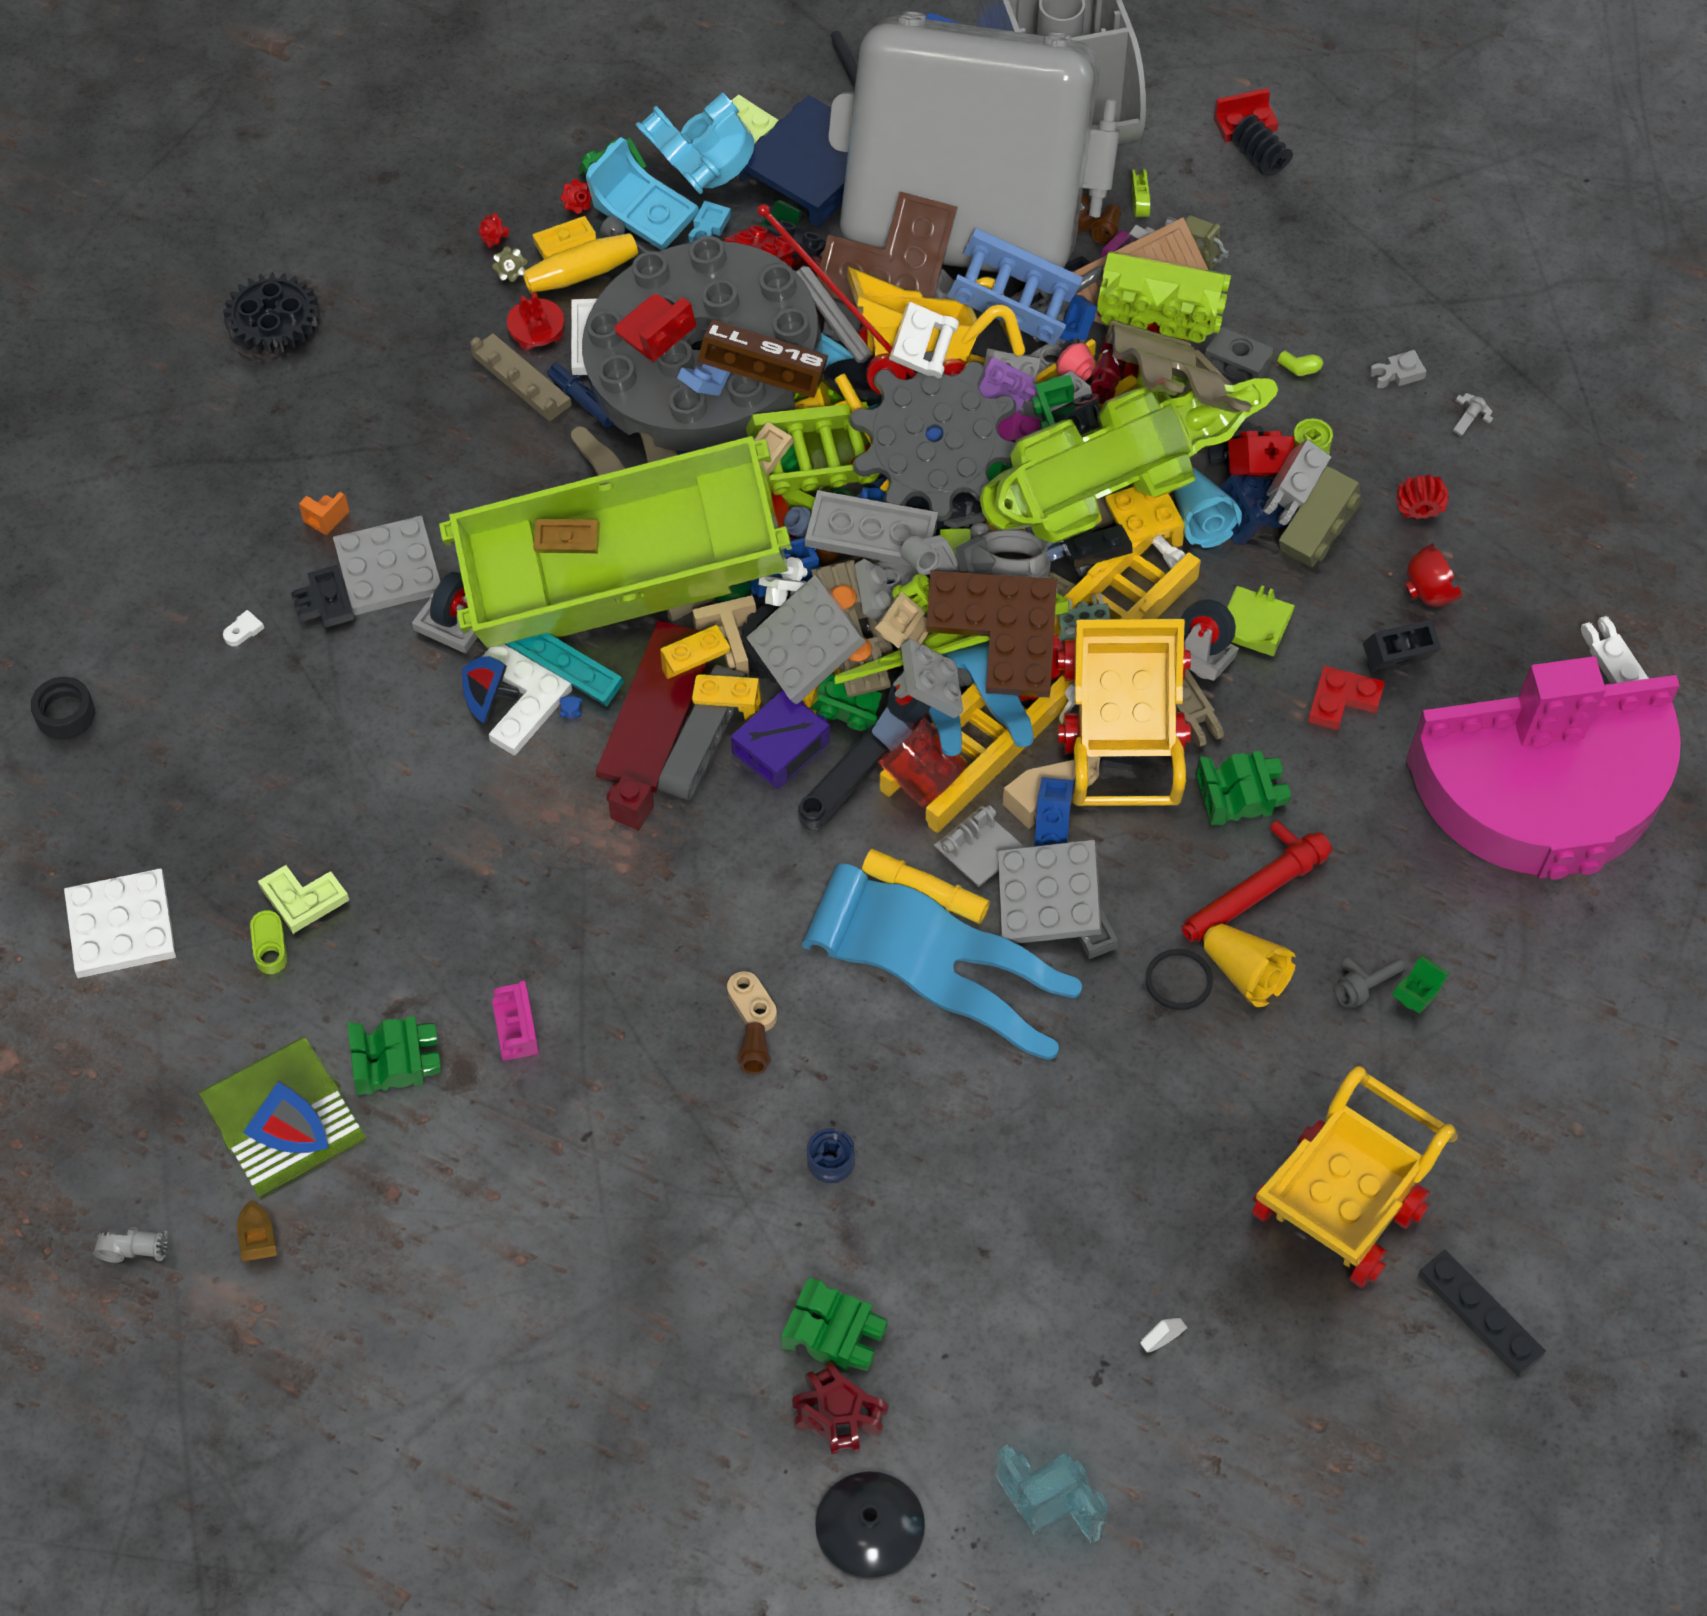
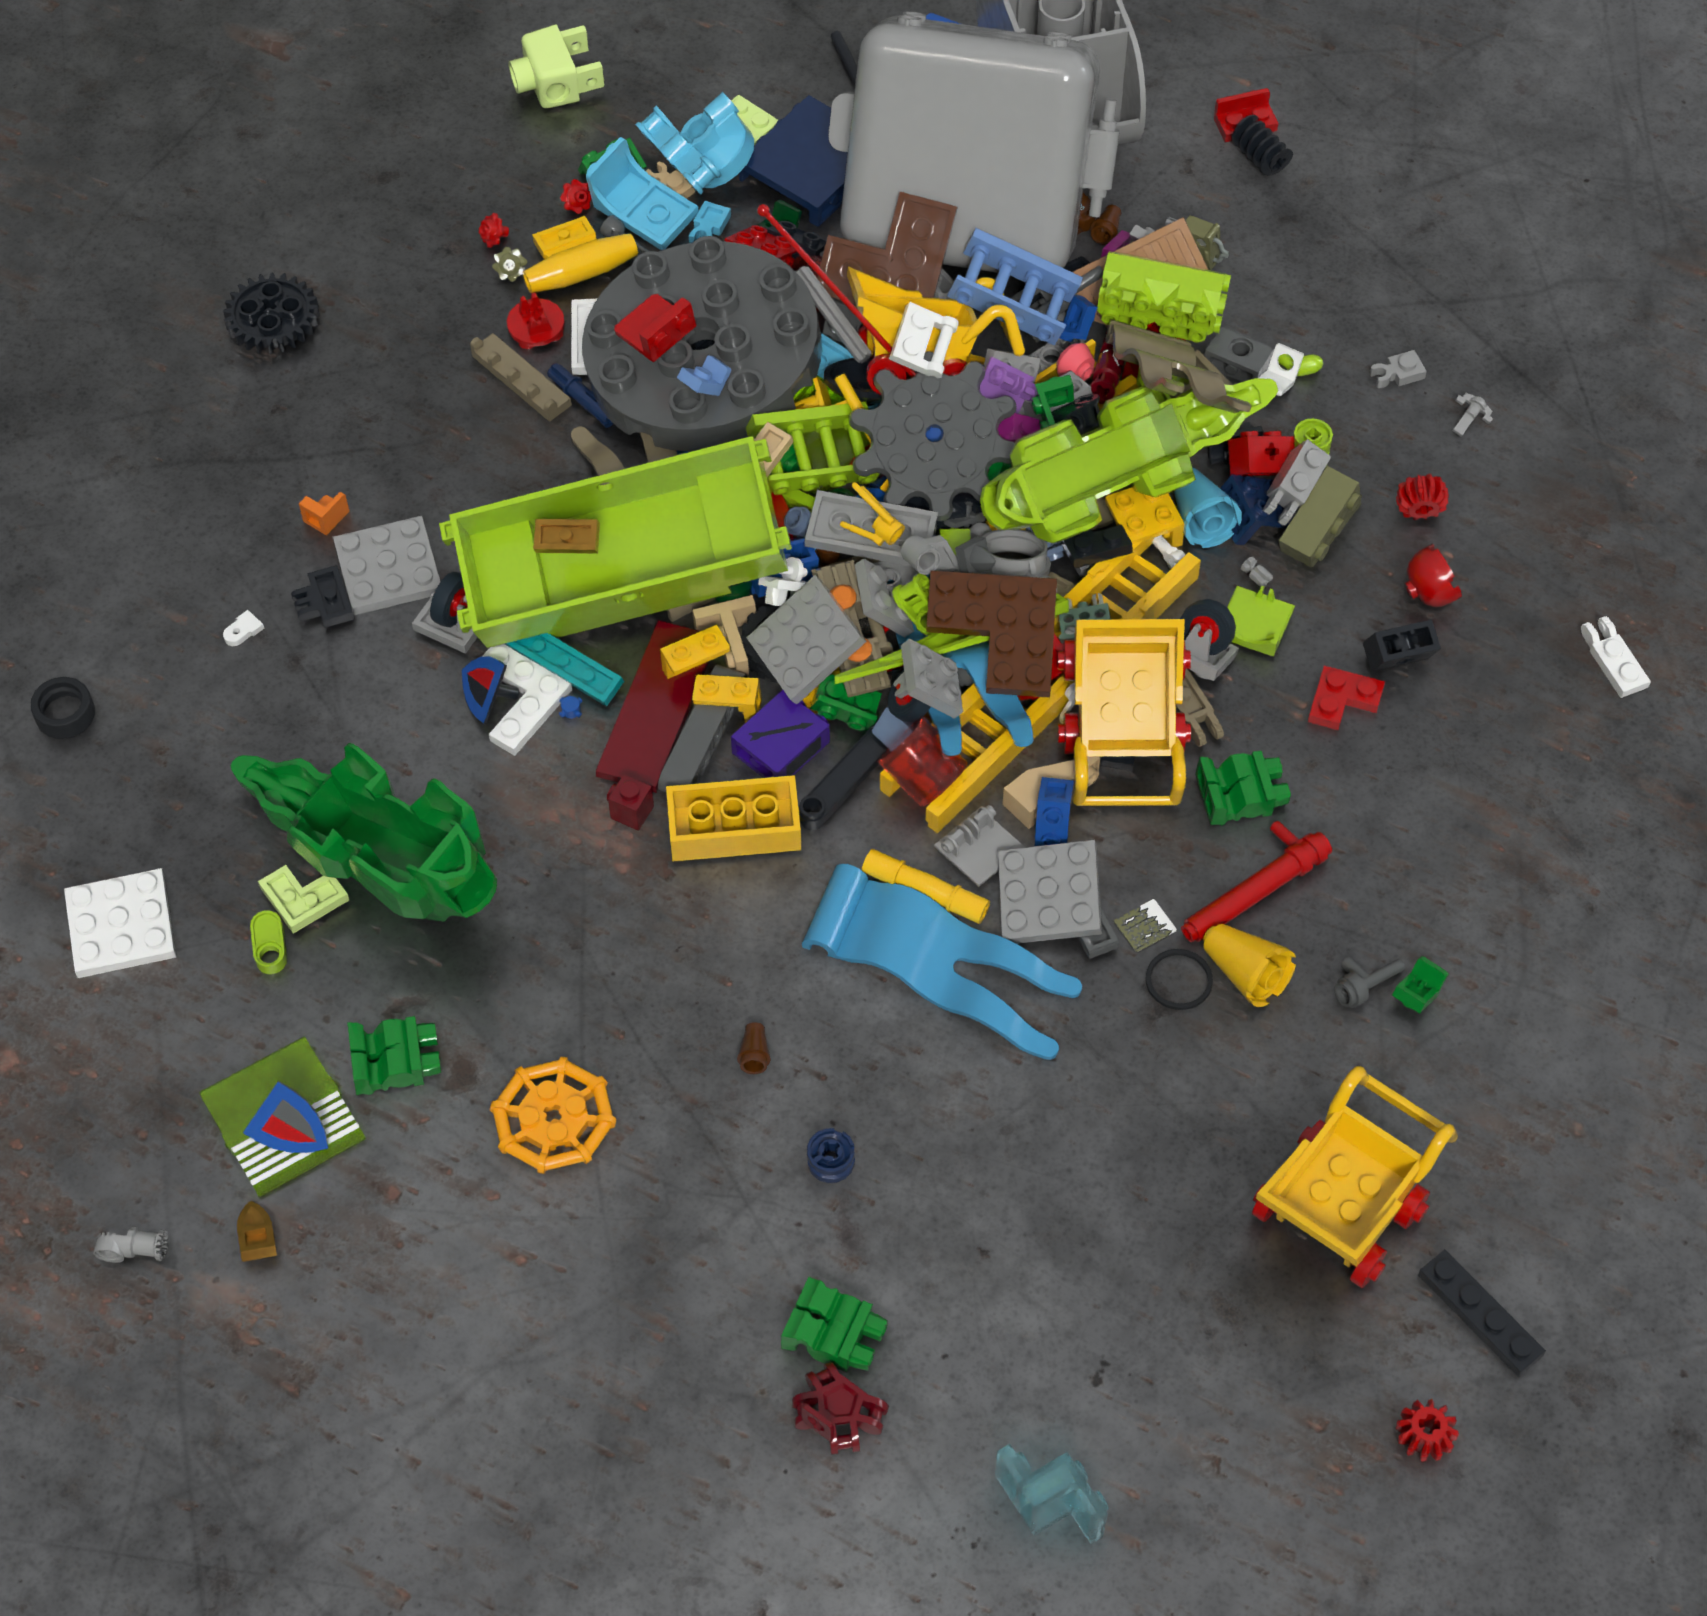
(349, 824): none -> green animal
(514, 1021): dark pink hinge -> none
(550, 69): none -> yellowish green piece
(550, 1097): none -> light orange plate
(673, 180): none -> tan plate
(733, 818): none -> yellow brick
(751, 999): tan plate -> none
(762, 358): reddish brown brick -> none
(875, 1547): black dish -> none
(885, 526): none -> yellow plant
(903, 621): tan plate -> none
(1140, 194): lime piece -> none
(1145, 925): none -> sticker
(1163, 1333): white tile -> none
(1257, 573): none -> light grey piece
(1284, 378): none -> white bracket
(1440, 1427): none -> red gear
(1552, 774): dark pink piece -> none

